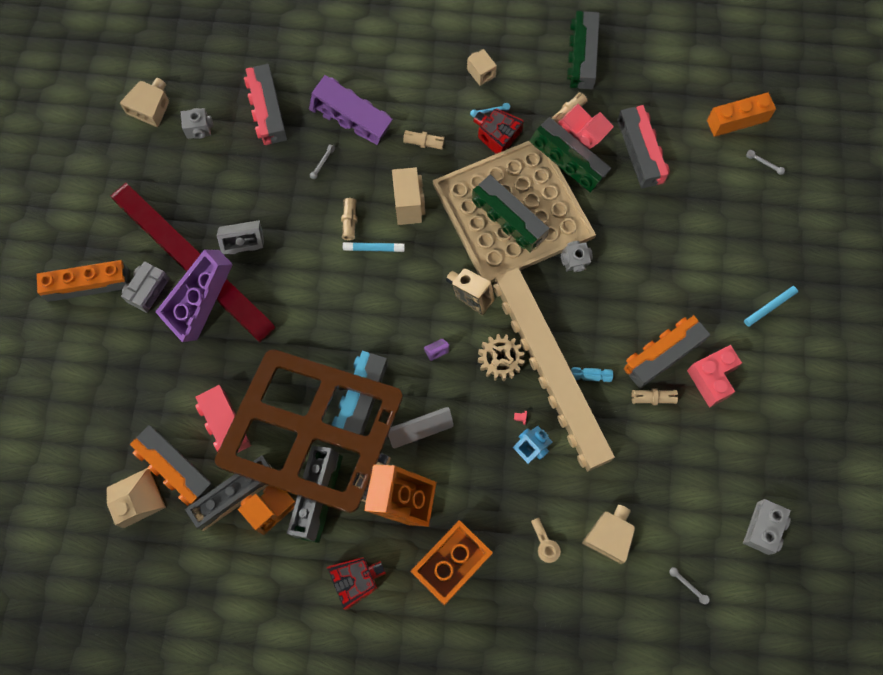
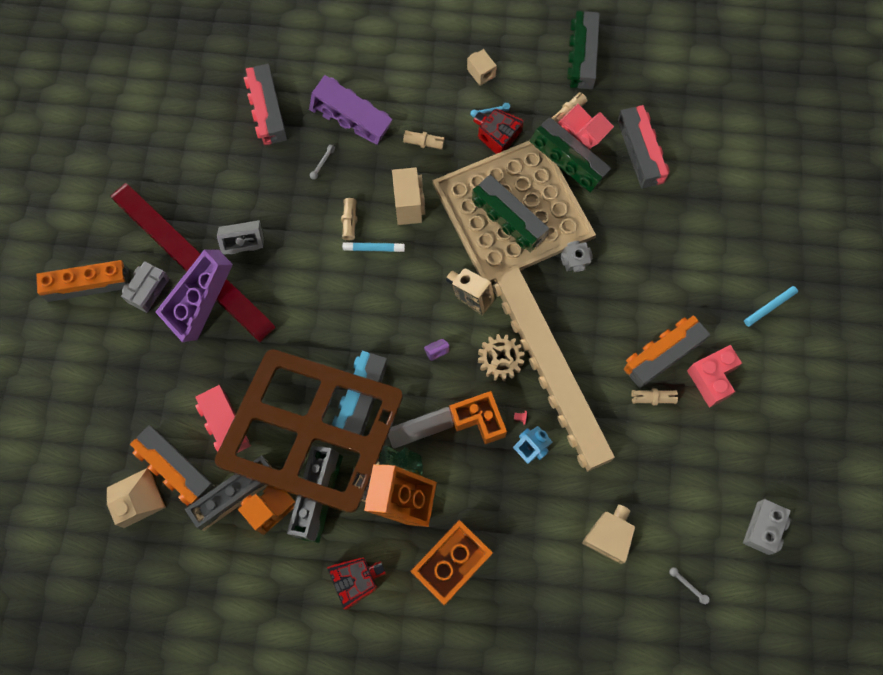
(146, 102): tan torso -> none
(196, 123): light grey brick -> none
(404, 459): none -> clear green slope
(482, 412): none -> orange brick
(548, 549): tan plate -> none
(592, 374): medium azure axle -> none
(741, 114): orange brick -> none
(751, 154): light grey hinge -> none

